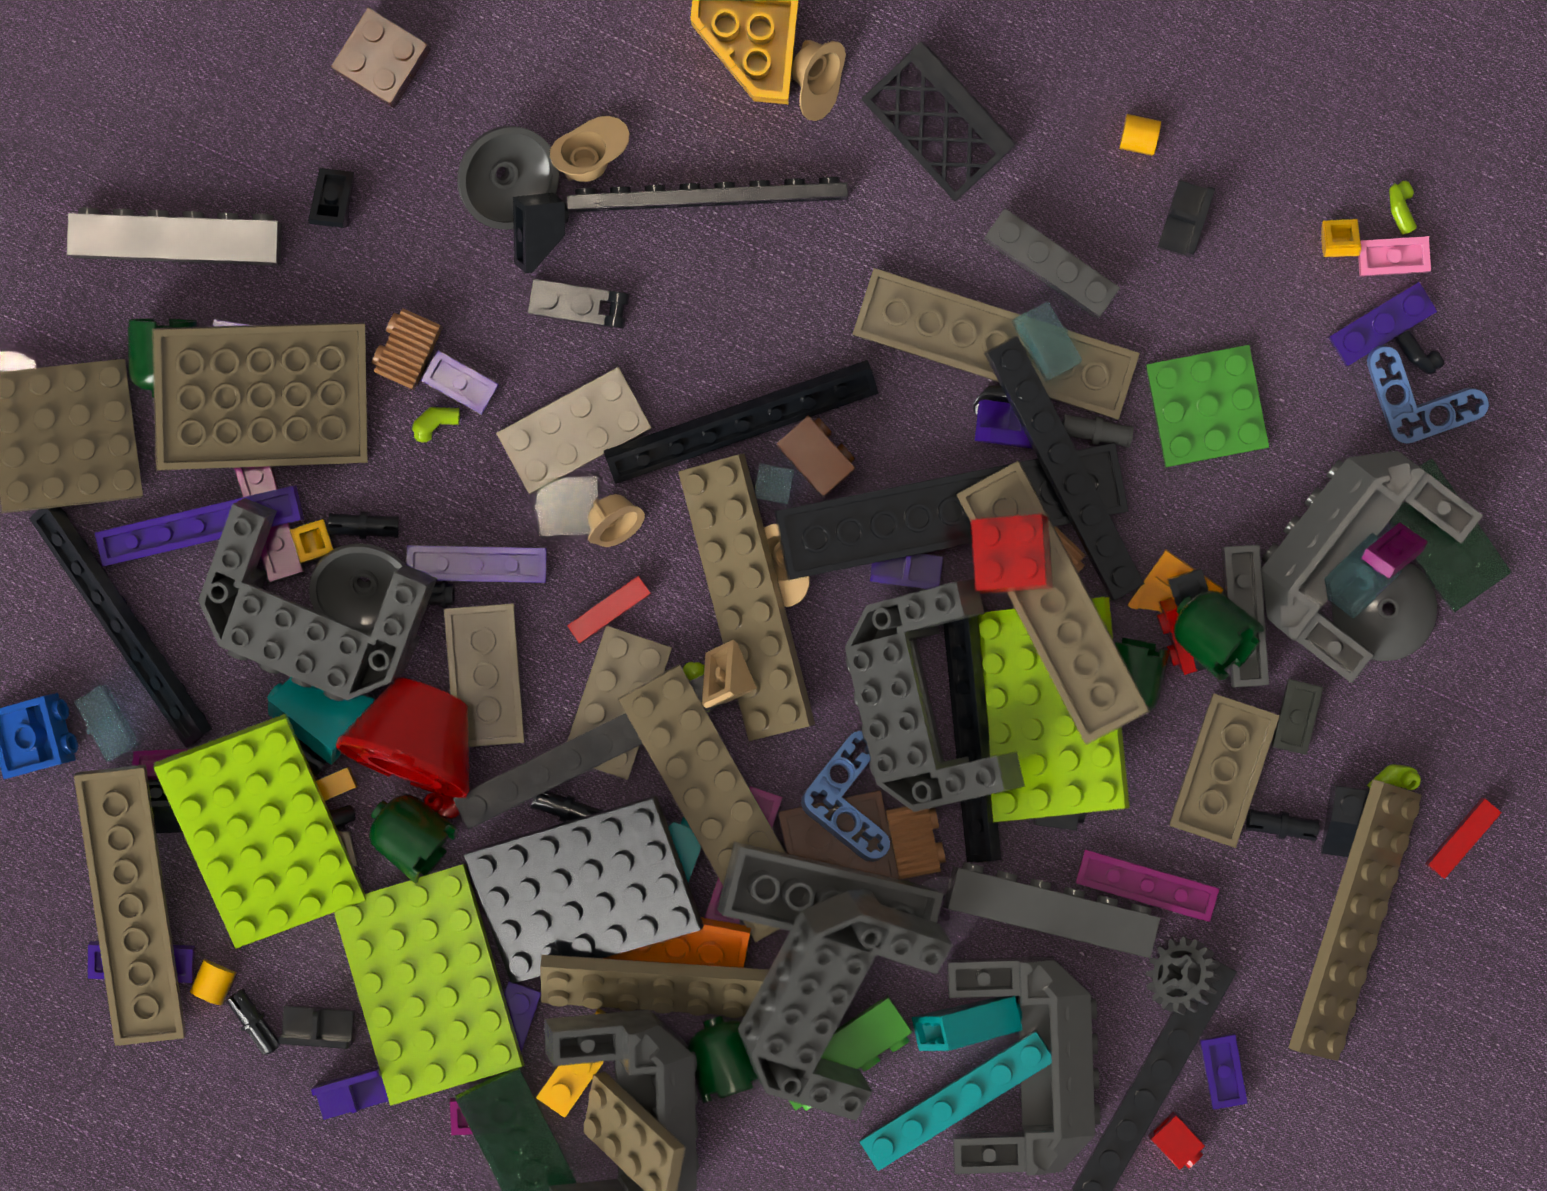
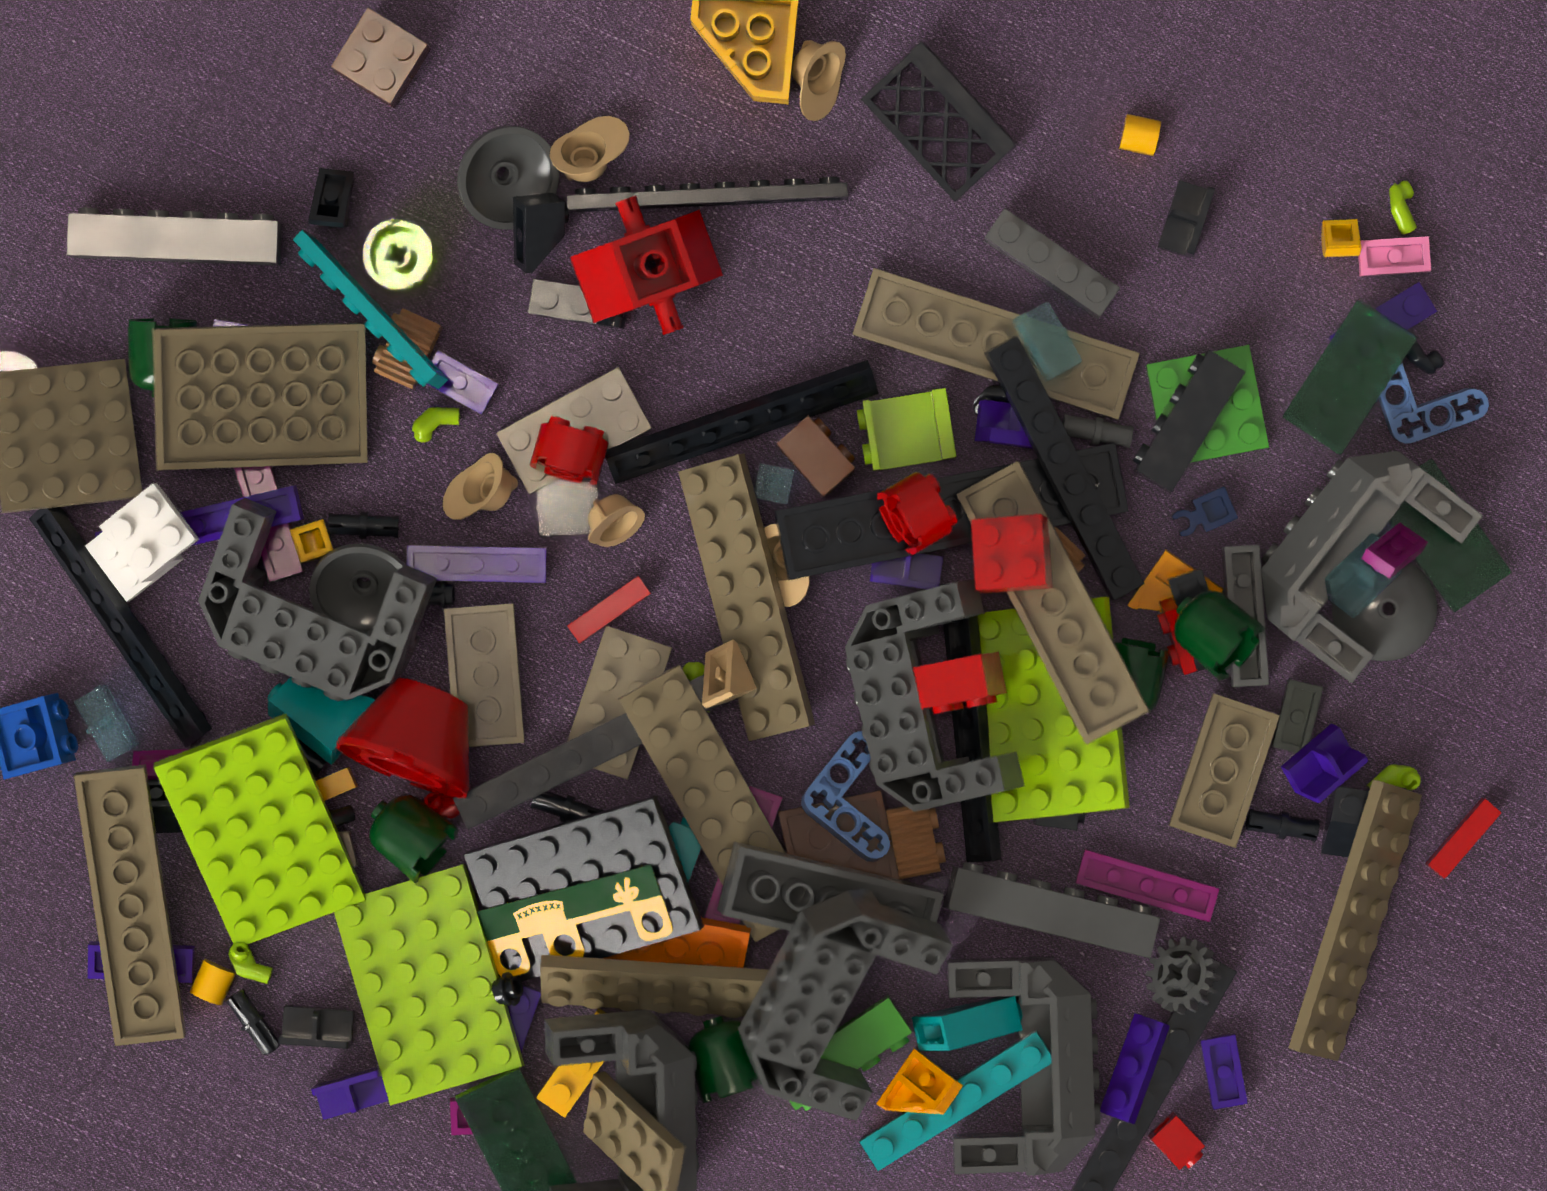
(141, 542): none -> white bracket
(245, 964): none -> lime arm
(378, 321): none -> teal plate
(418, 262): none -> clear neon green brick
(479, 487): none -> tan piece
(507, 989): none -> black plate
(562, 909): none -> piece
(569, 451): none -> red brick
(615, 272): none -> red slope
(907, 430): none -> lime panel
(916, 512): none -> red brick
(920, 1087): none -> light orange wing
(967, 679): none -> red brick
(1134, 1068): none -> dark purple plate
(1188, 421): none -> black brick
(1210, 510): none -> dark blue plate
(1323, 765): none -> dark purple panel
(1350, 377): none -> clear green plate

